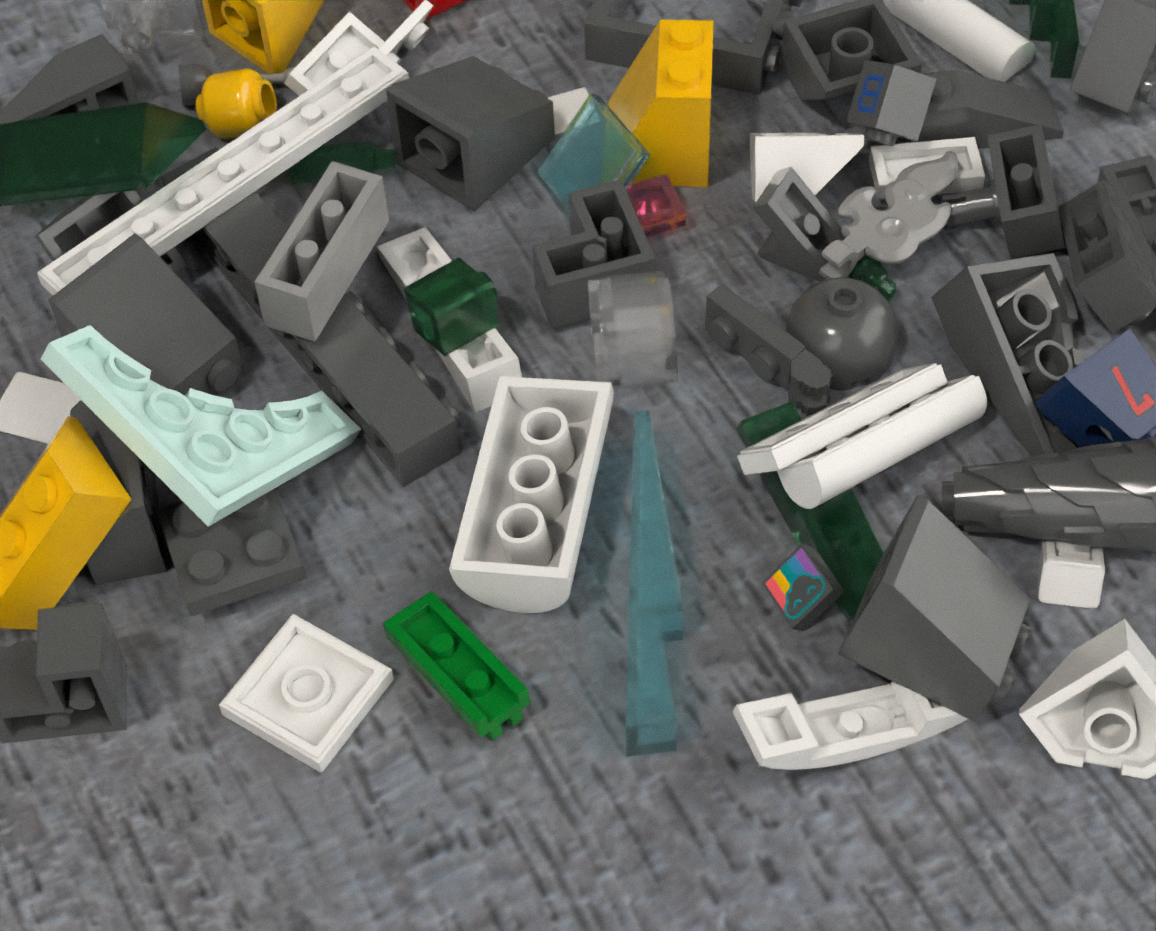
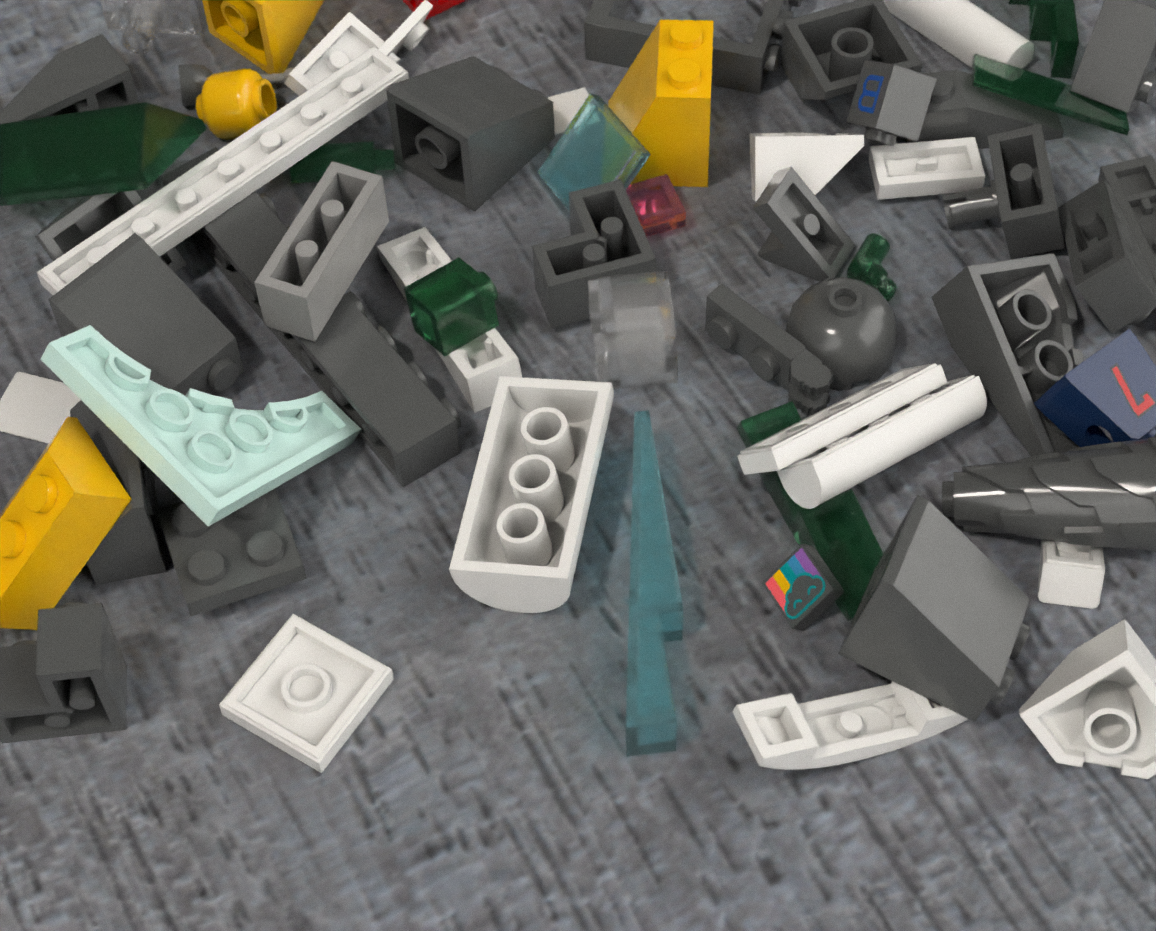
(458, 665): green hinge -> none
(896, 232): light grey piece -> none
(1045, 93): none -> clear green piece

